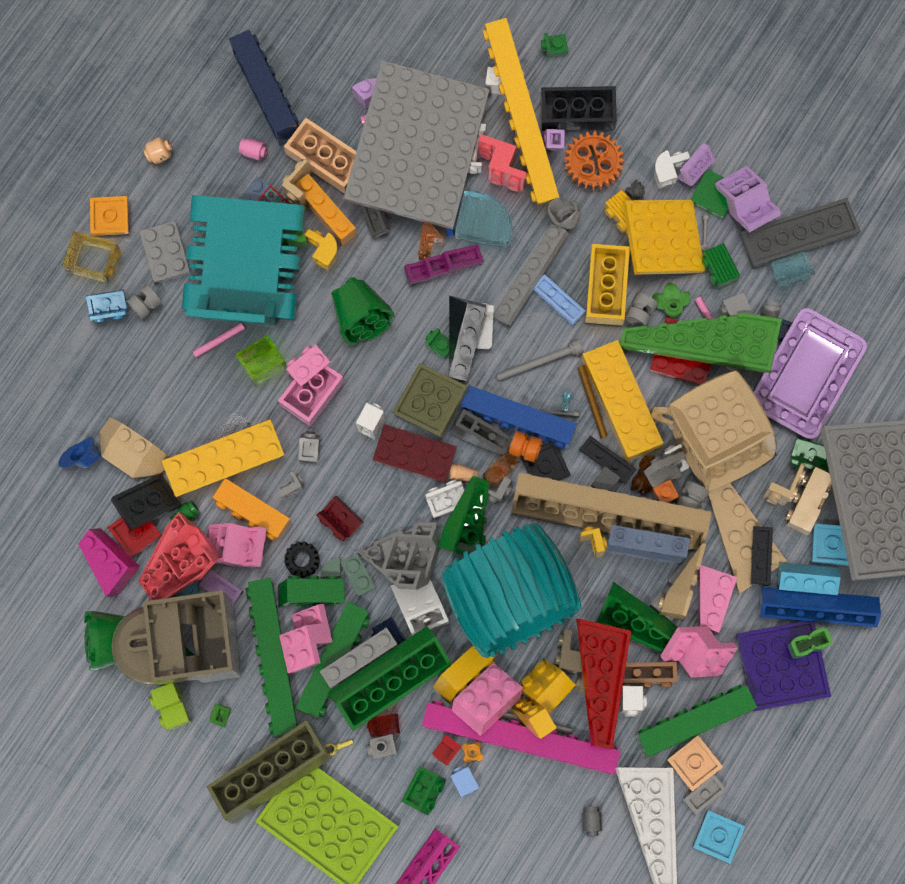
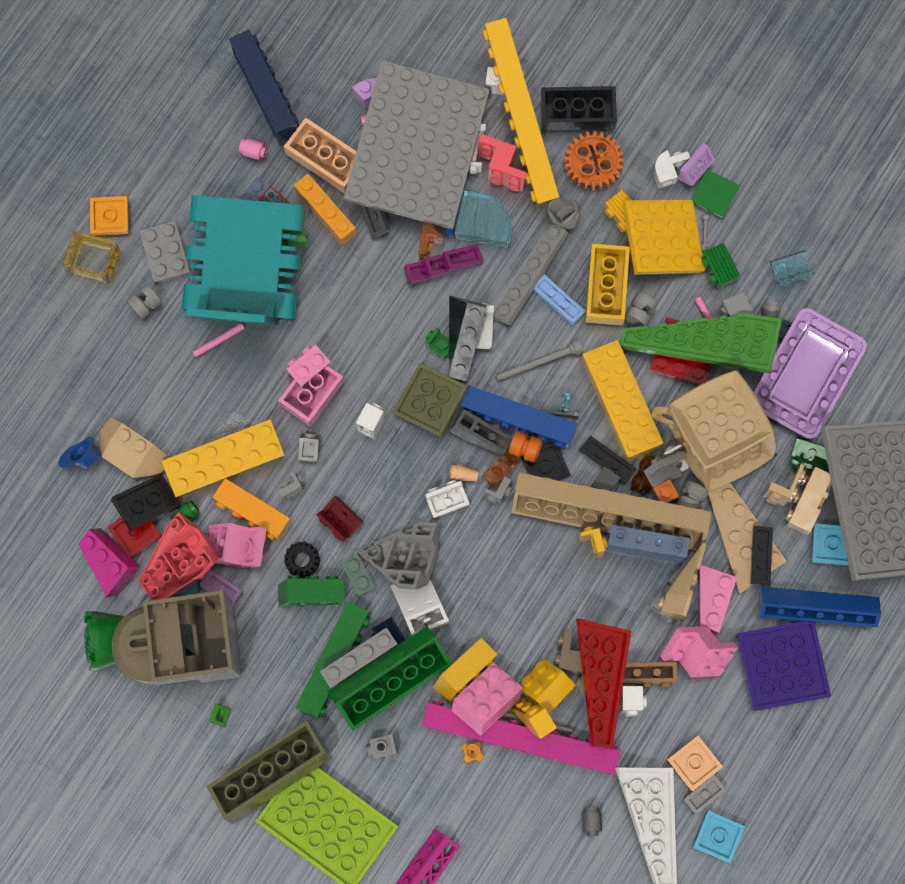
(107, 305): dark azure bracket -> none
(158, 150): light nougat head -> none
(171, 706): lime brick -> none
(261, 360): clear neon green slope -> none
(269, 648): green brick -> none
(291, 192): tan bracket -> none
(302, 643): bright pink bracket -> none
(326, 248): yellow brick -> none
(331, 568): sand green tile -> none
(339, 746): light yellow hand -> none
(360, 311): green cone -> none
(383, 725): clear red bracket -> none
(414, 453): dark red plate -> none
(424, 790): green bracket -> none
(446, 750): red panel -> none
(464, 781): light blue brick -> none
(467, 520): green wedge -> none
(511, 590): teal wheel -> none
(553, 139): lavender brick -> none
(554, 45): green bracket -> none
(592, 402): pearl gold bar -> none
(631, 614): green wedge -> none
(636, 190): dark grey plant -> none
(672, 297): bright green plate -> none
(697, 721): green brick -> none
(748, 198): lavender bracket -> none
(801, 232): dark grey plate -> none
(808, 578): medium azure brick -> none
(809, 643): bright green brick -> none

